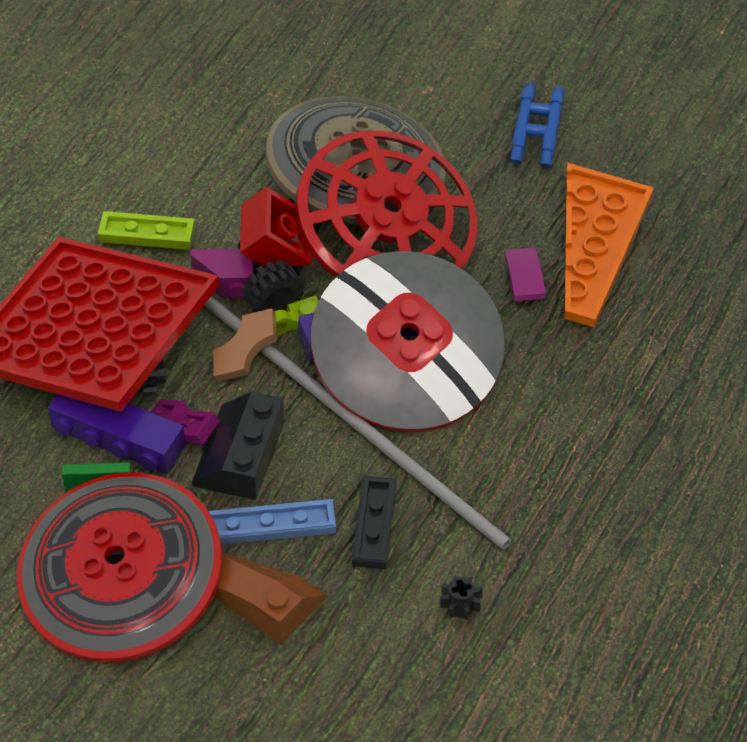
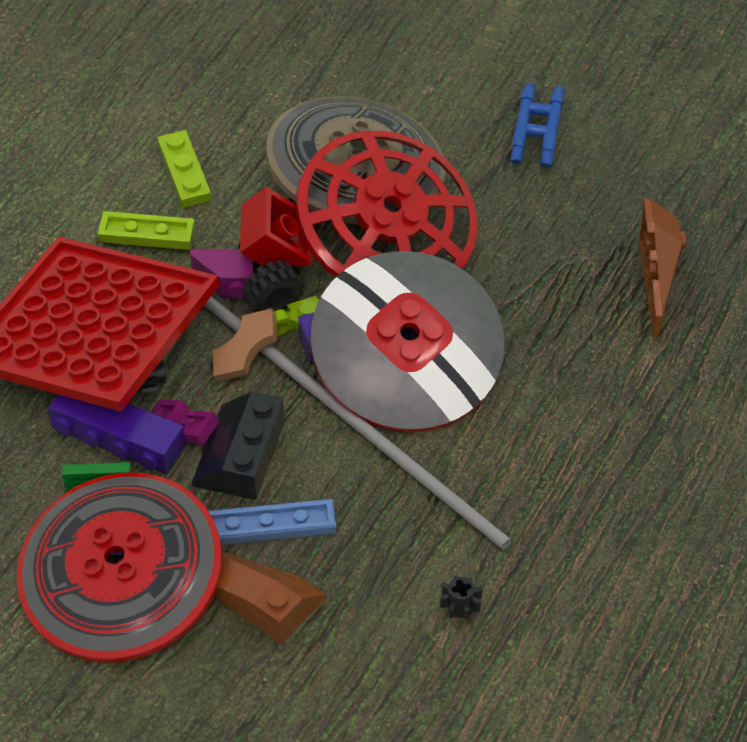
(184, 169): none -> lime plate
(374, 522): black tile -> none
(525, 274): magenta slope -> none
(600, 228): orange wing -> none
(660, 254): none -> dark orange wedge

